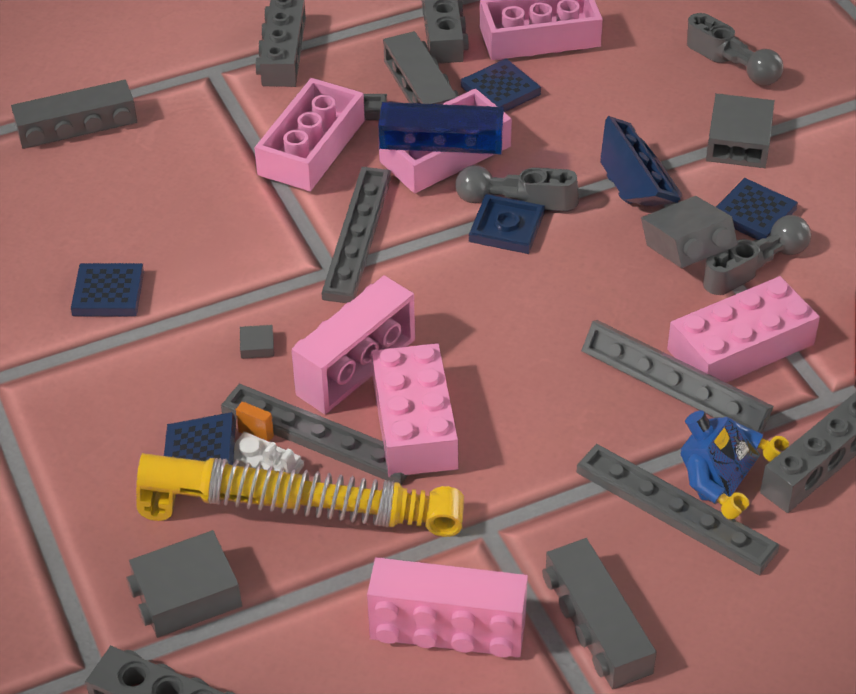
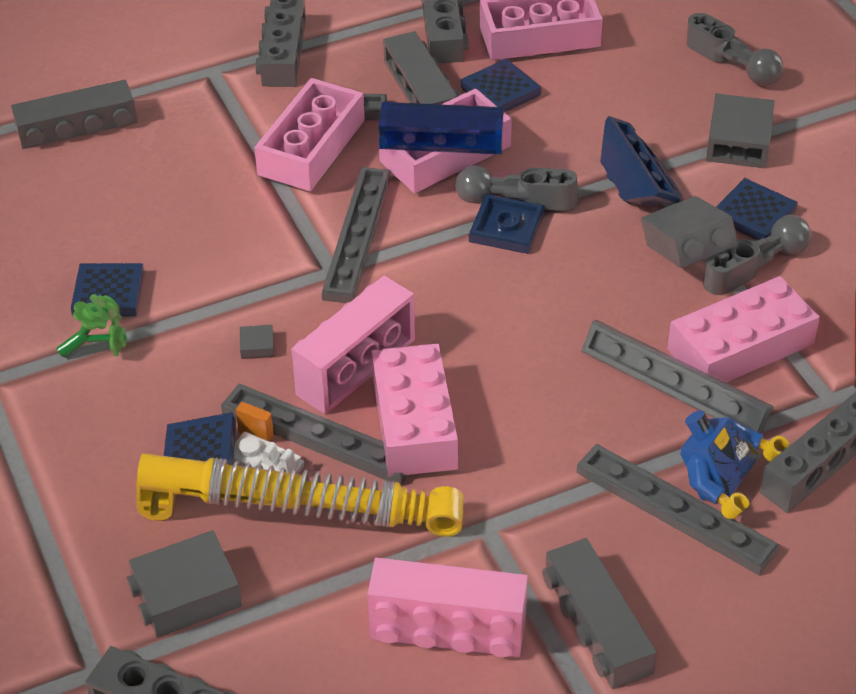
(95, 316): none -> bright green plant

